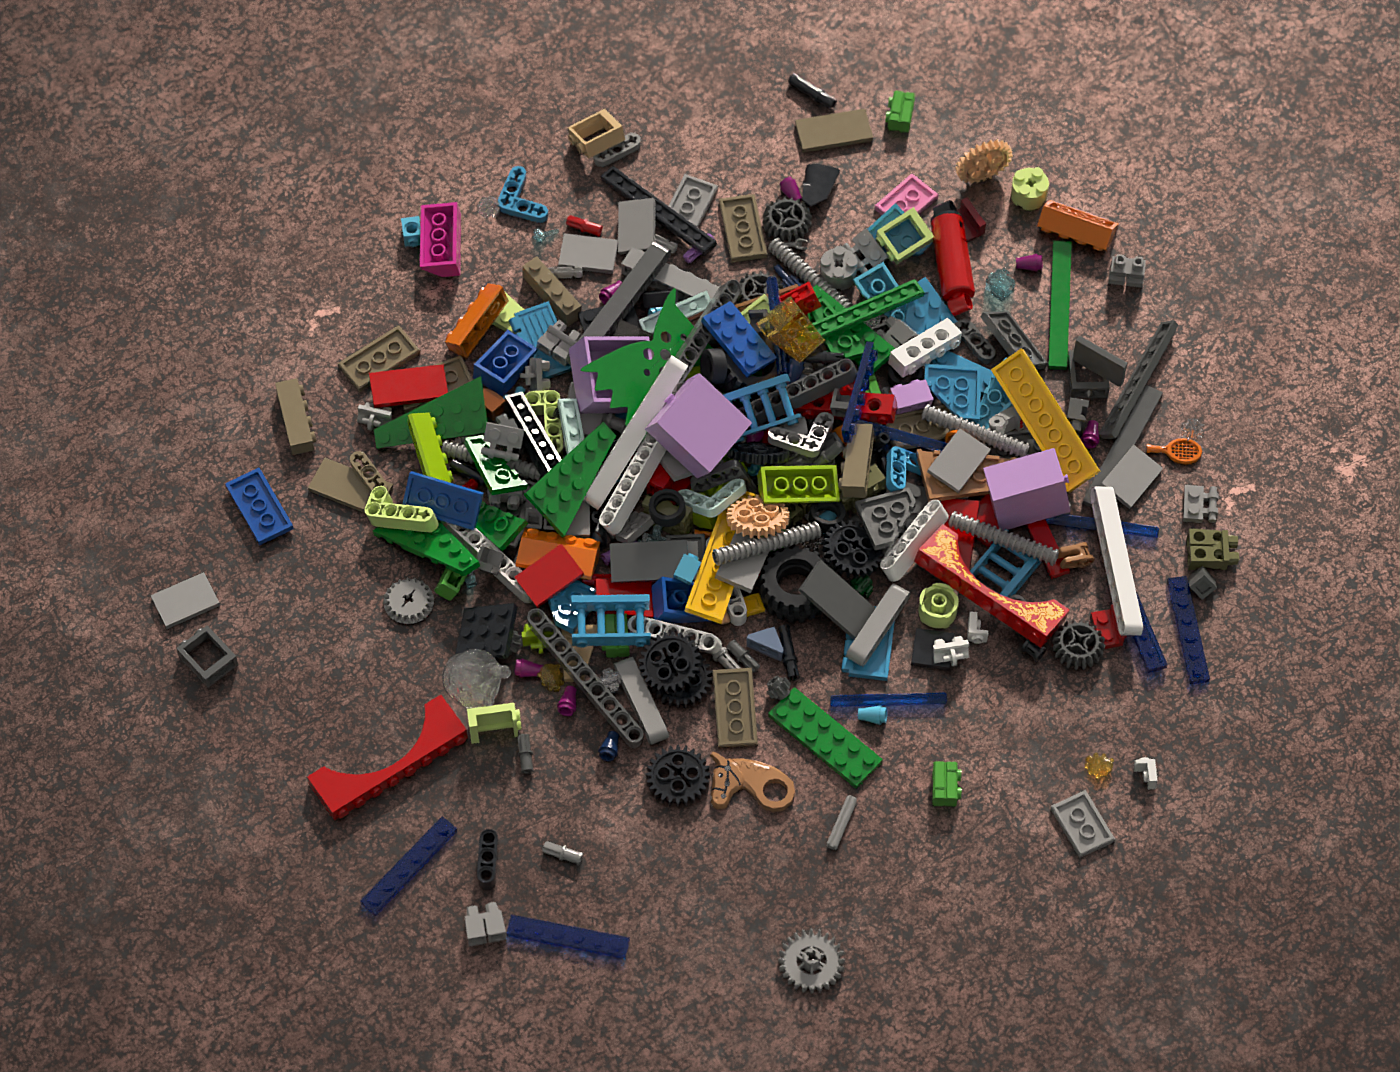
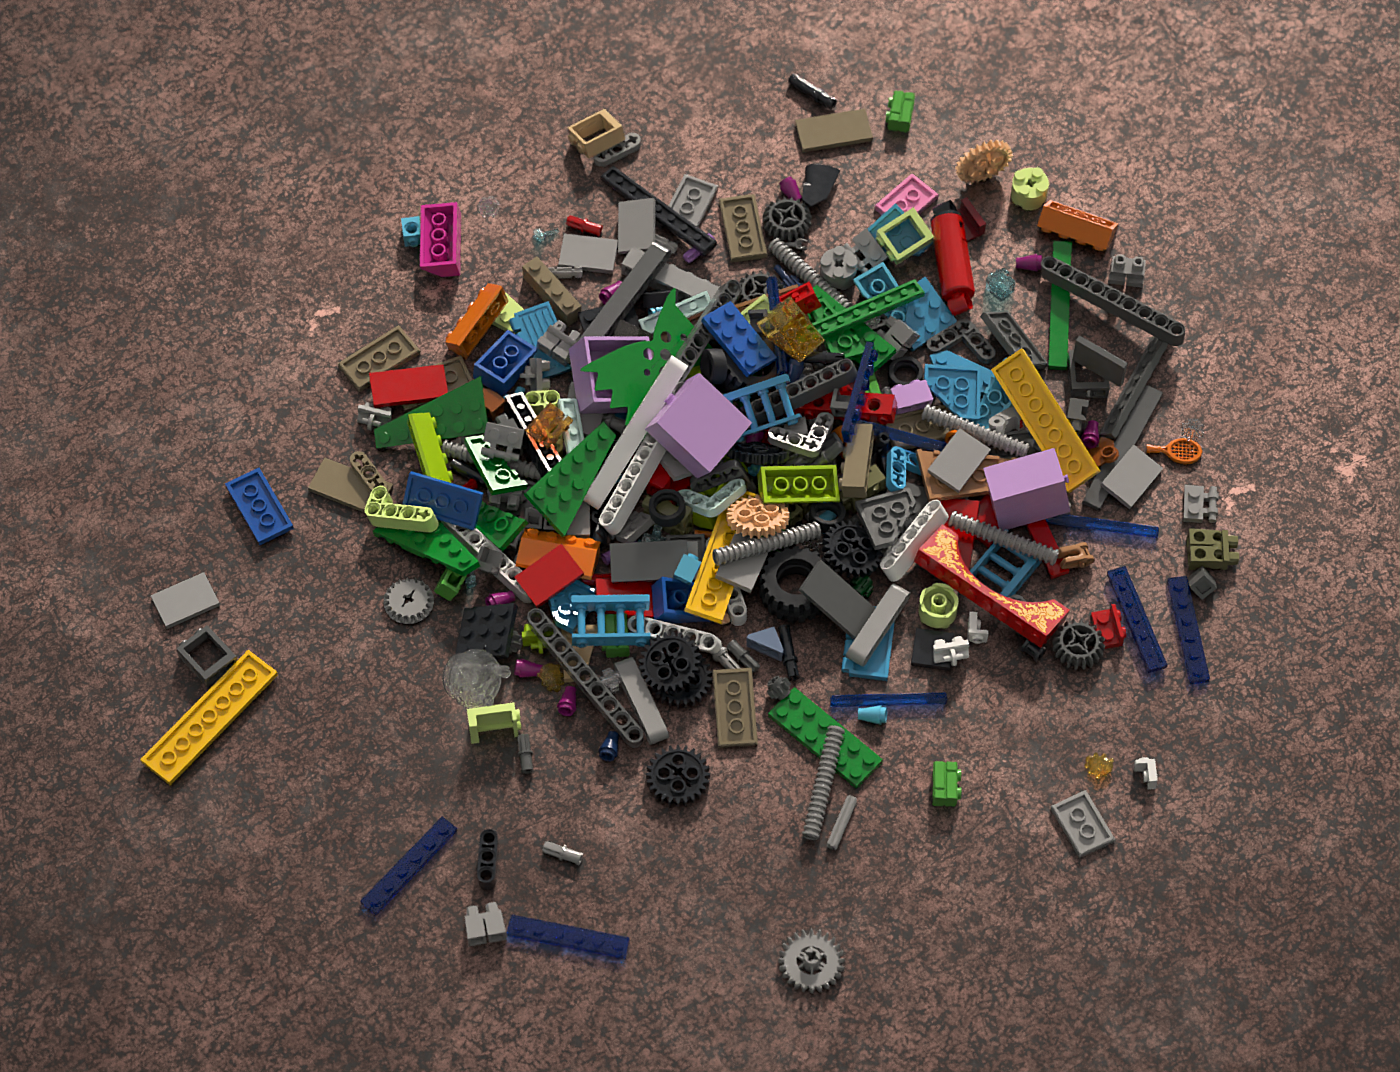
(209, 717): none -> yellow plate
(295, 417): dark tan brick -> none
(345, 792): red arch -> none
(500, 598): none -> magenta cone
(515, 202): dark azure beam -> none
(544, 424): none -> clear orange plate
(751, 775): medium nougat animal -> none
(754, 604): yellow tile -> none
(823, 782): none -> light grey piece
(925, 348): white brick -> none
(1105, 452): none -> dark orange plate
(1113, 301): none -> dark grey beam
(1116, 561): white beam -> none

